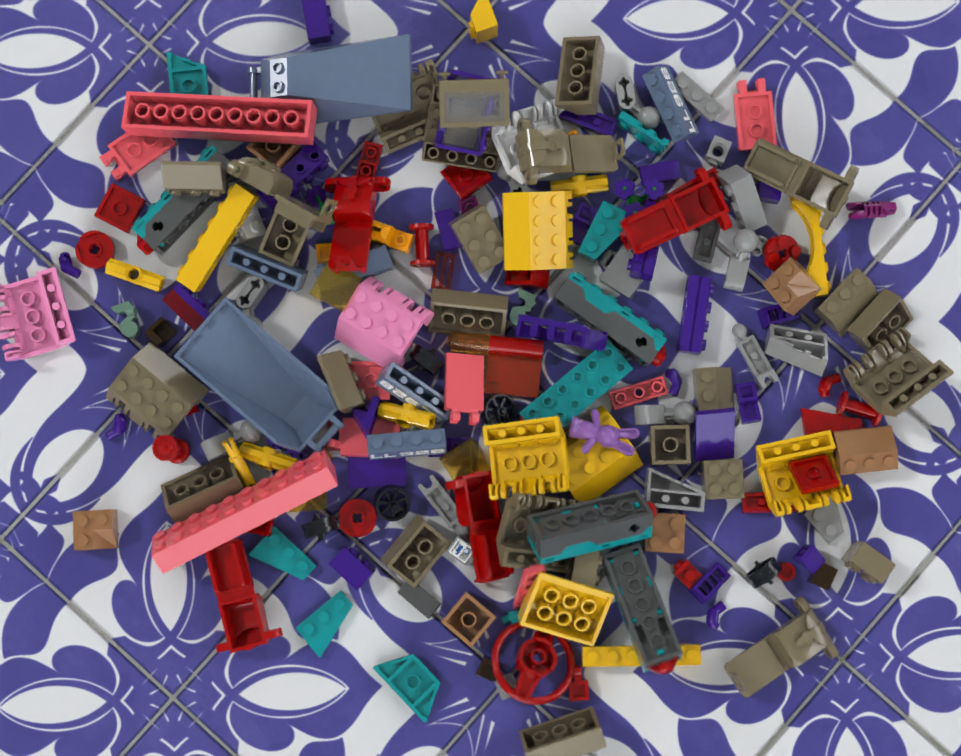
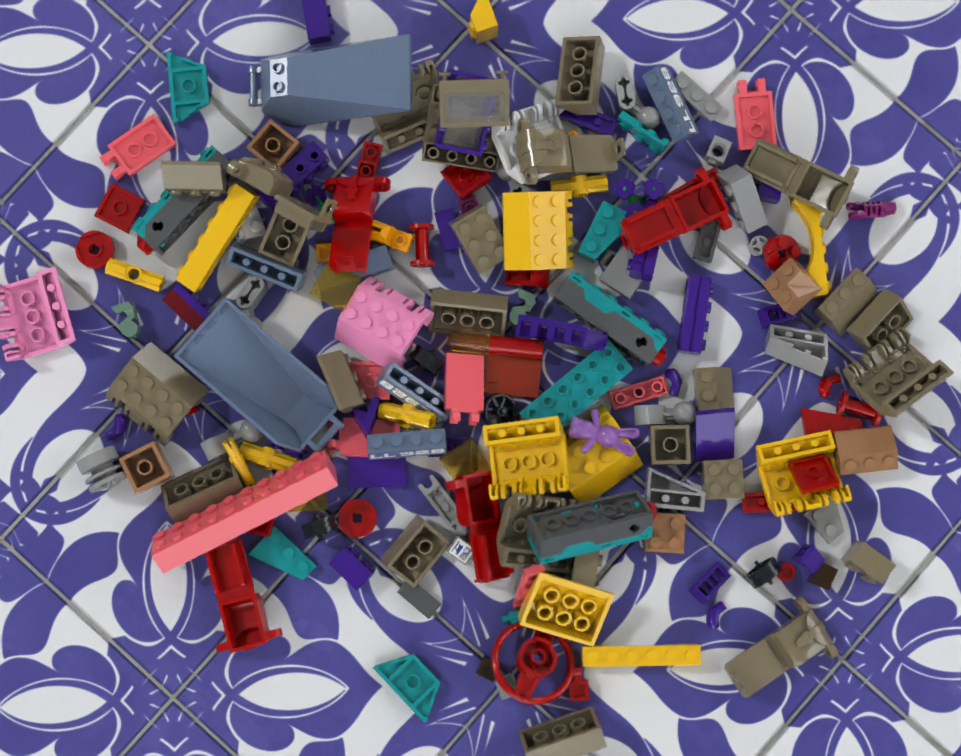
(67, 266): dark purple arm -> none
(95, 529): medium nougat slope -> none
(101, 468): none -> light grey wheel
(146, 467): none -> medium nougat brick
(160, 332): dark brown panel -> none
(171, 449): red hose -> none
(219, 118): coral brick -> none
(323, 623): teal wing -> none
(392, 502): black wheel -> none
(445, 255): clear red tile -> none
(468, 619): medium nougat slope -> none
(582, 222): dark purple slope -> none
(642, 609): dark grey piece -> none
(661, 171): dark purple slope -> none
(686, 573): red bracket -> none
(738, 263): light grey beam -> none
(748, 402): dark purple slope -> none
(754, 356): light grey plate -> none

